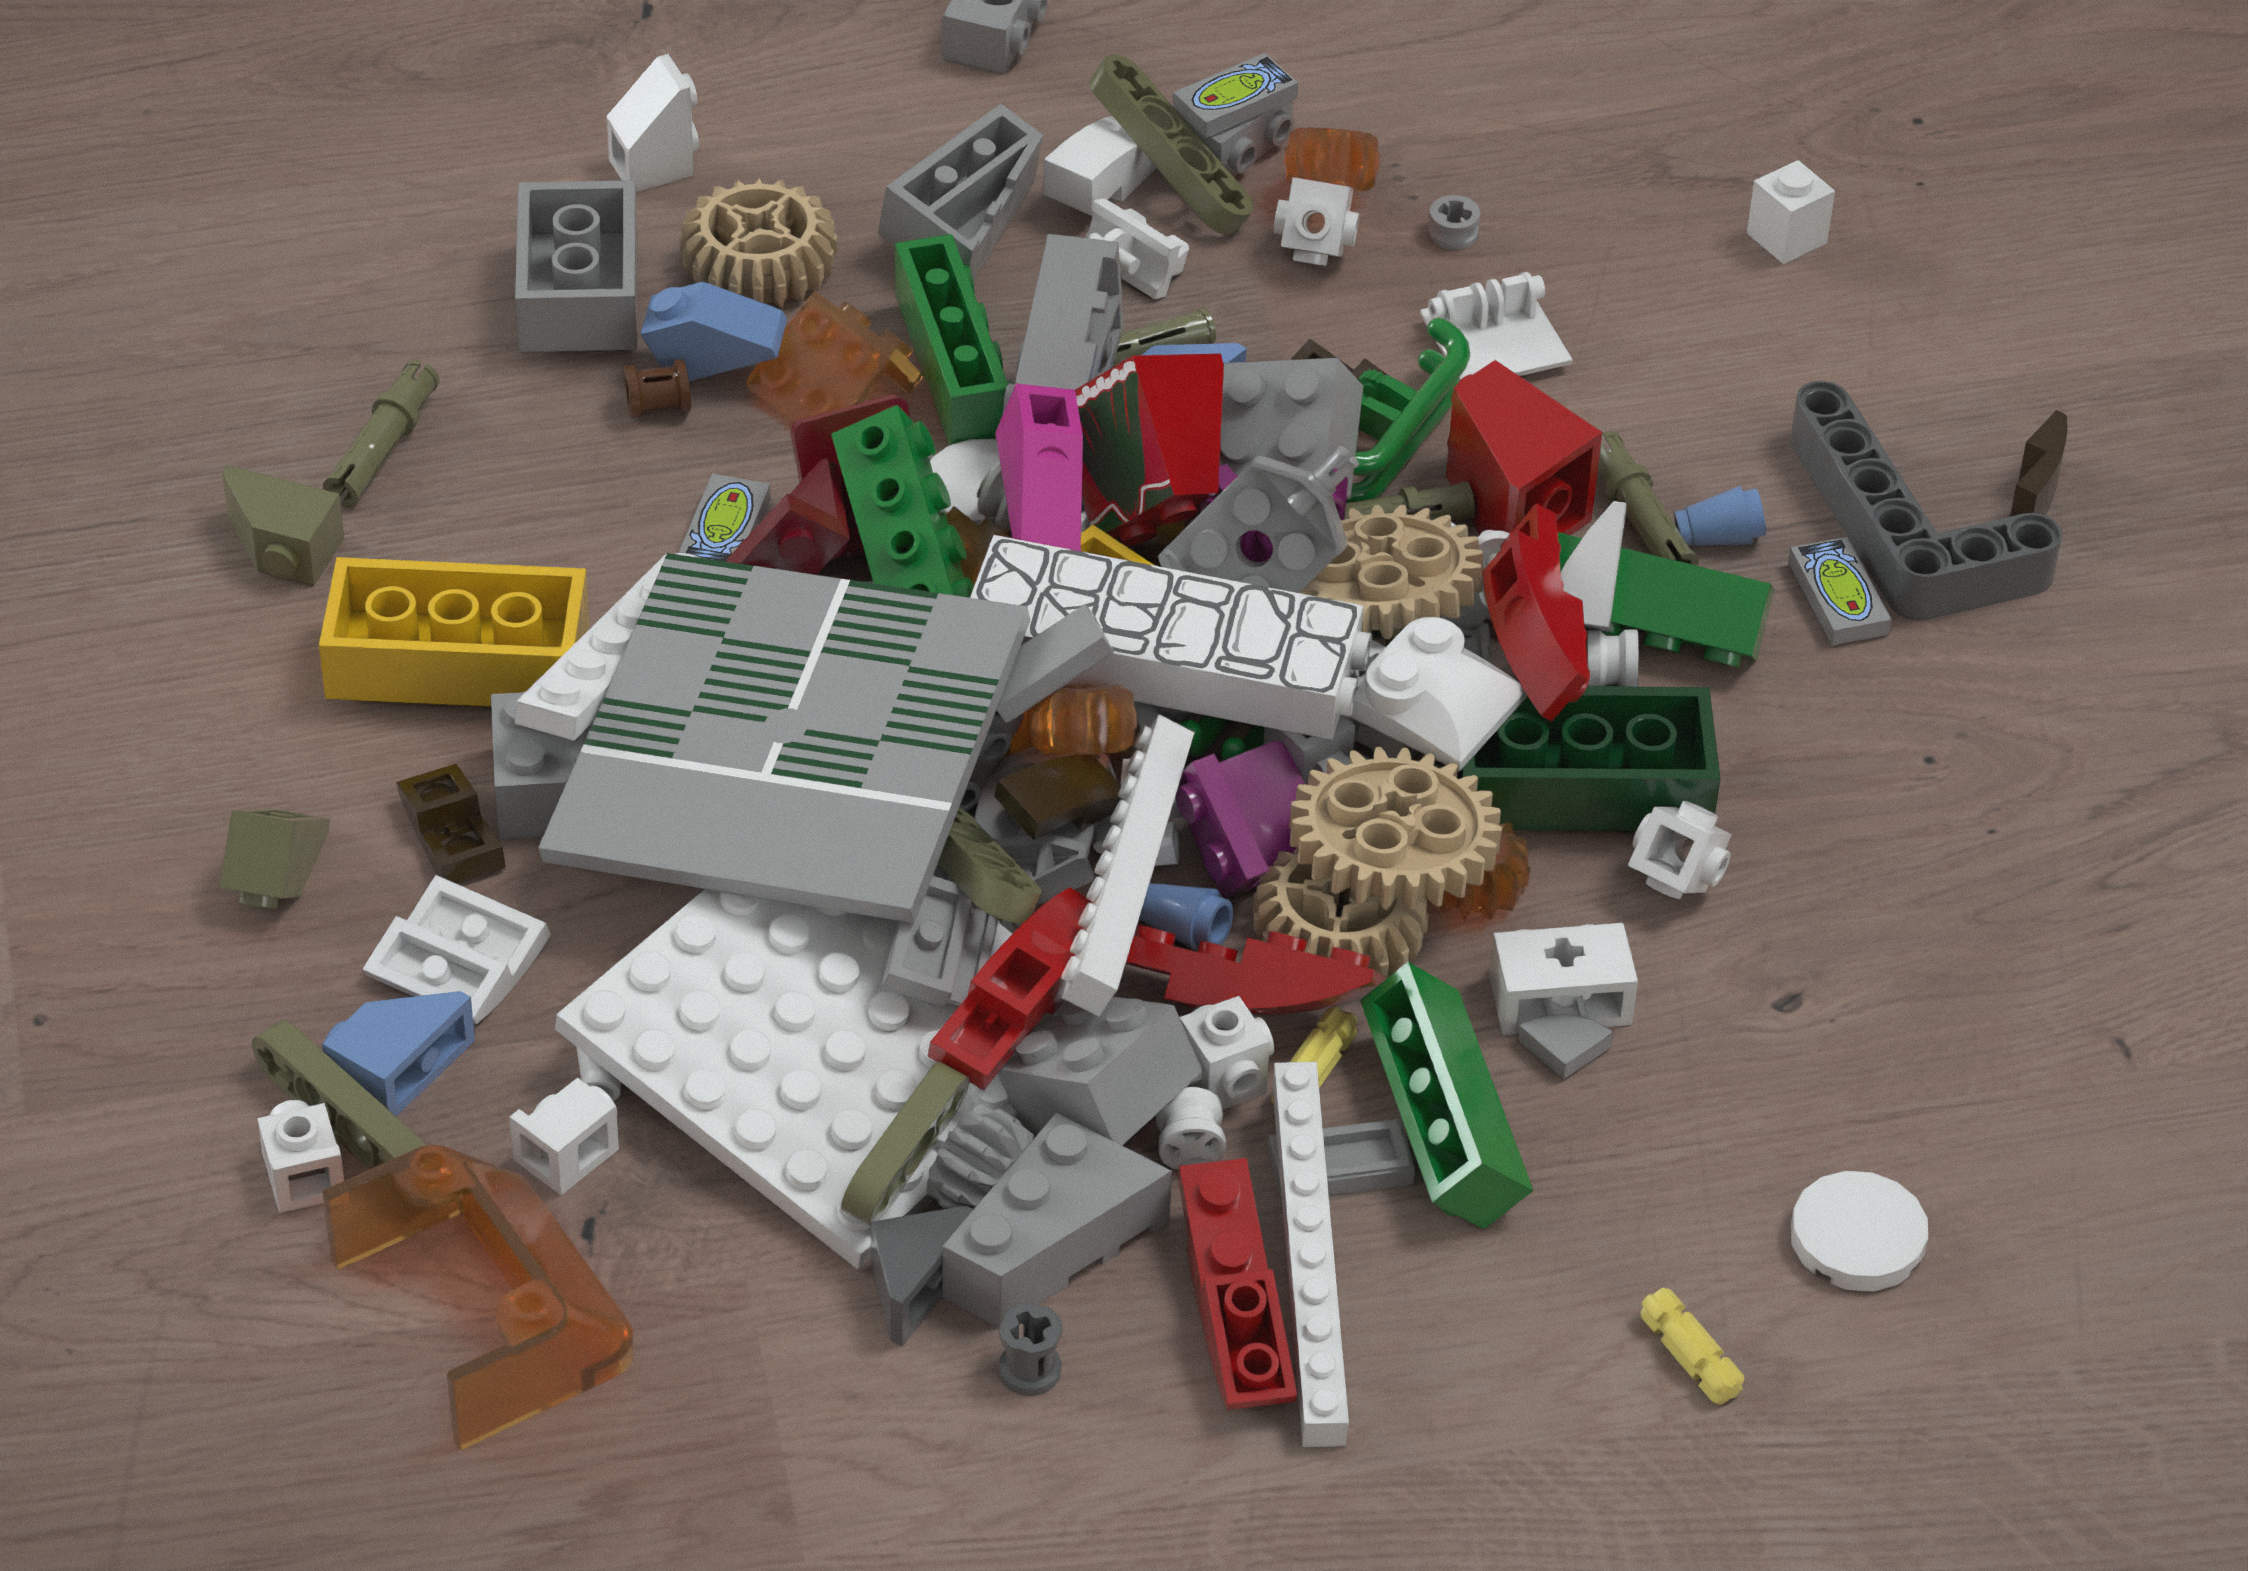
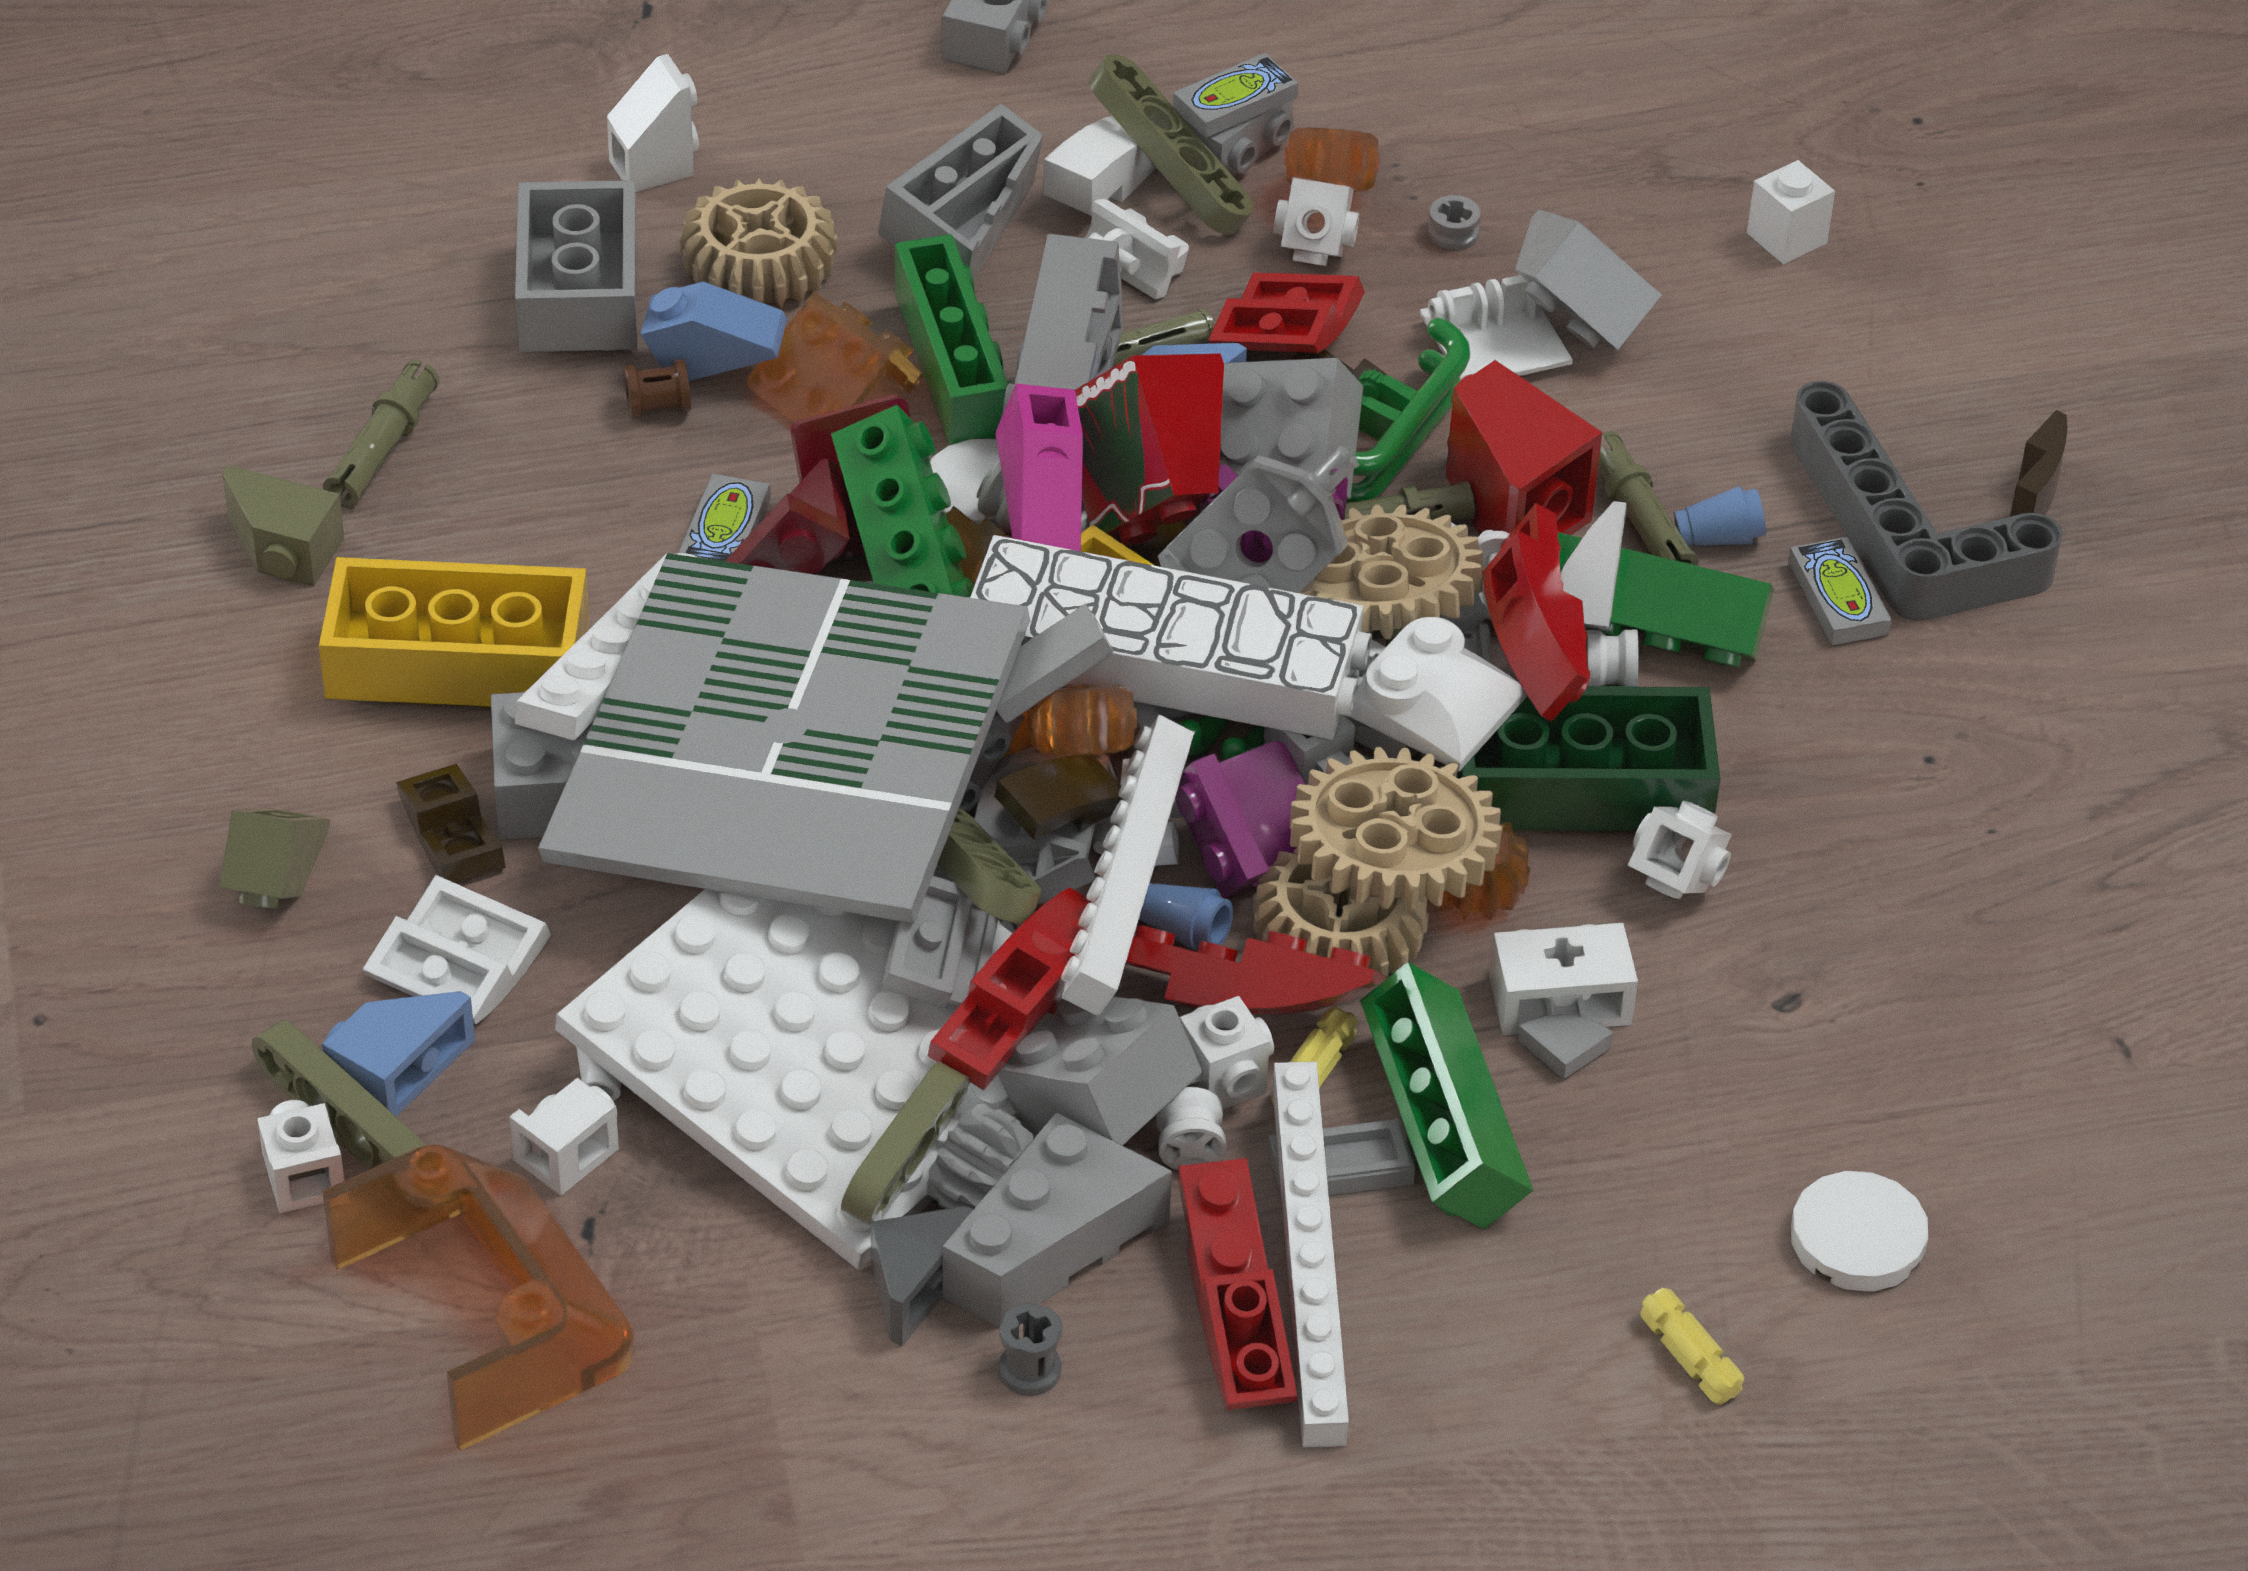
(1289, 312): none -> red slope
(1583, 280): none -> light grey slope

